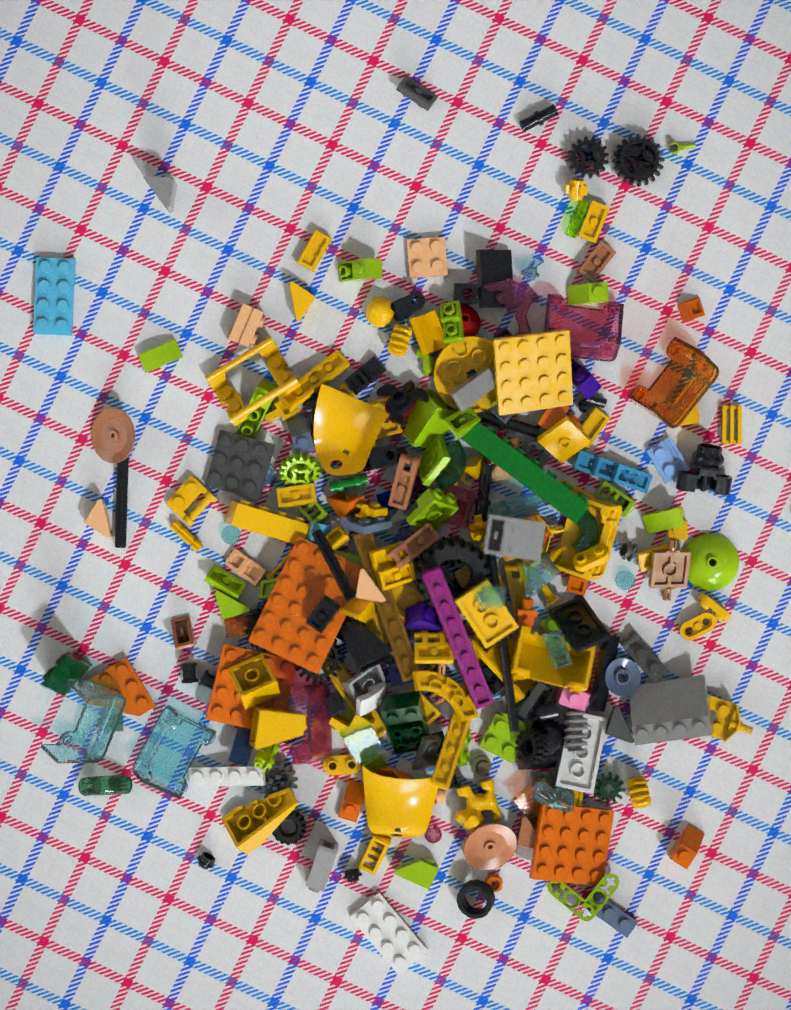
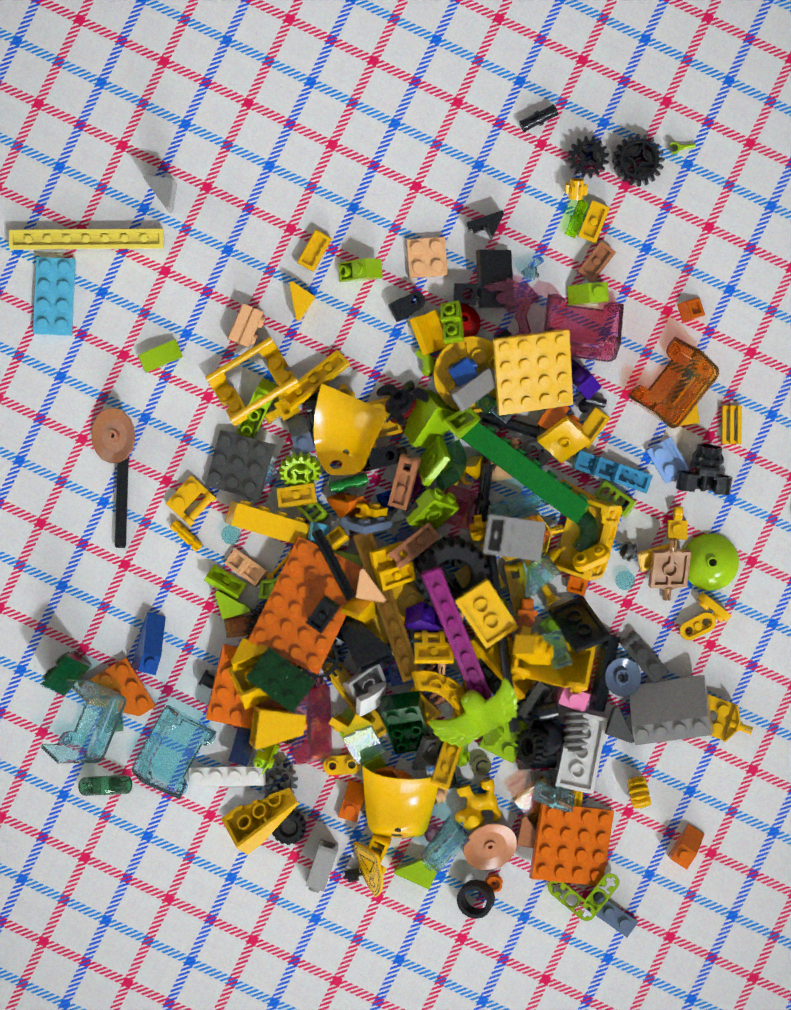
(86, 239): none -> light yellow plate
(99, 519): light nougat slope -> none
(149, 644): none -> blue slope
(183, 632): nougat slope -> none
(189, 672): black bush -> none
(206, 860): black plate -> none
(247, 654): none -> yellow slope
(280, 680): none -> dark green plate
(334, 703): black slope -> none
(365, 375): black slope -> none
(370, 868): none -> yellow shield
(379, 312): yellow hair -> none
(389, 933): white plate -> none
(399, 340): yellow gear -> none
(417, 93): dark grey plate -> none
(444, 845): none -> clear light blue slope
(463, 371): none -> blue brick
(479, 719): none -> lime animal
(486, 407): none -> clear green plate
(490, 221): none -> black slope
(491, 597): clear light blue bracket -> none
(533, 649): none -> yellow brick
(615, 784): clear green gear -> none
(663, 520): lime slope -> none

